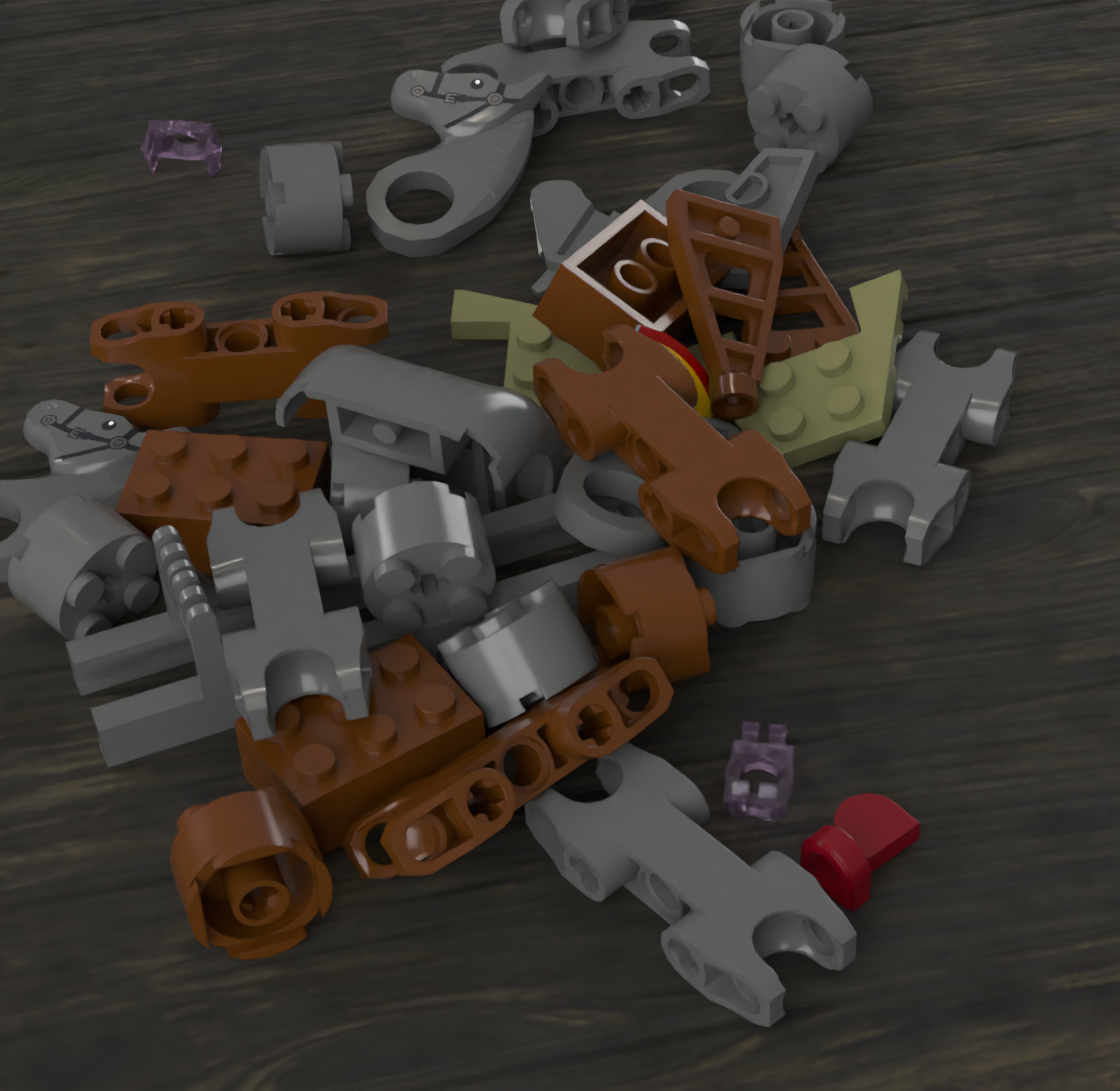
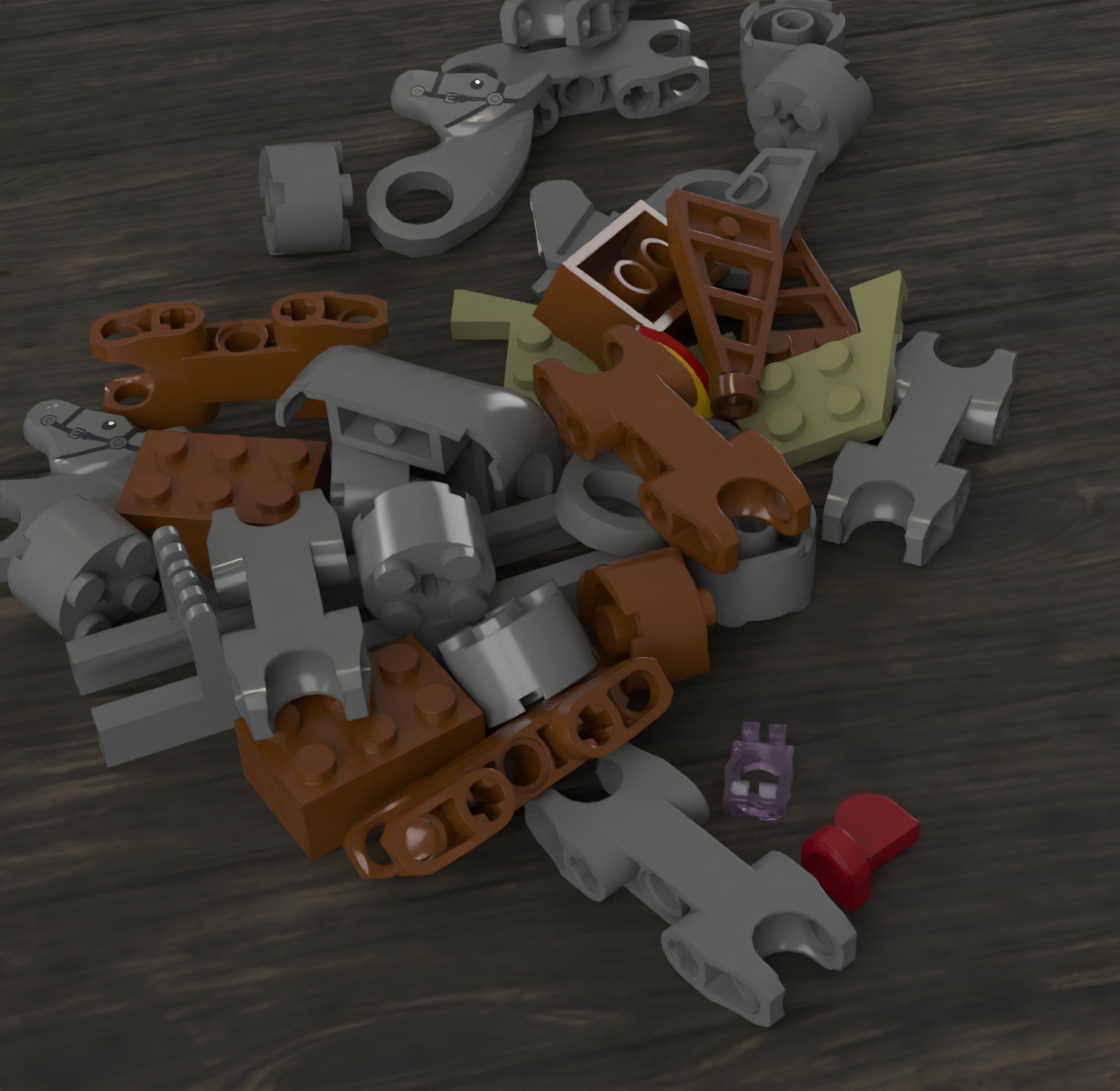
(161, 144): clear purple piece -> none
(249, 873): reddish brown brick -> none

